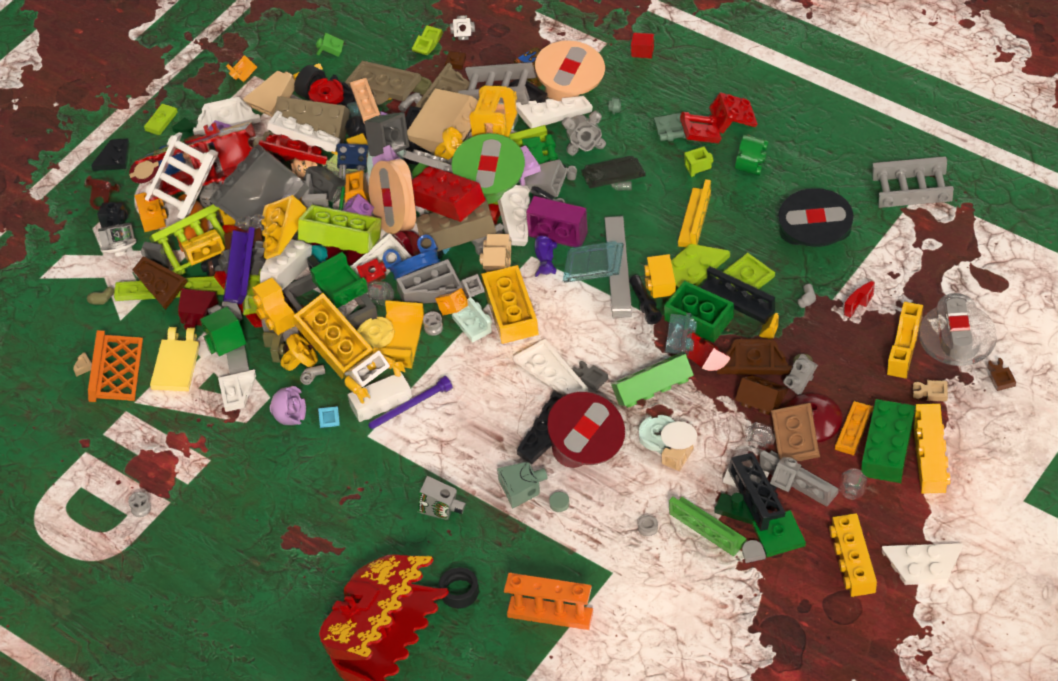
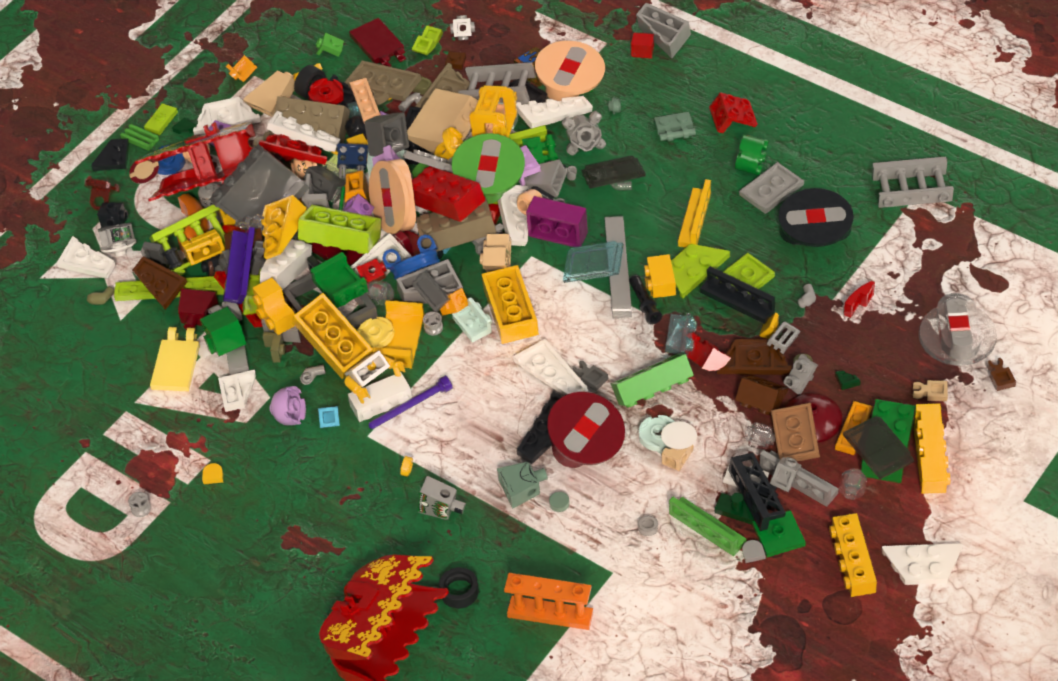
(82, 259): none -> white wing
(82, 365): tan tile -> none
(99, 362): orange fence -> none
(141, 135): none -> bright green tile
(151, 212): light orange brick -> none
(173, 258): none -> black bush
(199, 176): white fence -> none
(212, 474): none -> yellow tile
(298, 353): yellow tile -> none
(319, 253): teal tile -> none
(378, 42): none -> dark red tile
(406, 466): none -> yellow tile
(431, 291): none -> dark grey tile
(472, 286): light grey leg -> none
(525, 199): none -> light nougat head
(544, 252): dark purple animal -> none
(668, 30): none -> light grey wedge
(698, 160): lime brick -> none
(700, 132): red plate -> none
(708, 309): green brick -> none
(771, 188): none -> light grey tile
(778, 344): none -> light grey tile
(847, 380): none -> dark green tile
(879, 447): none -> clear smoke piece
(905, 341): yellow arch -> none

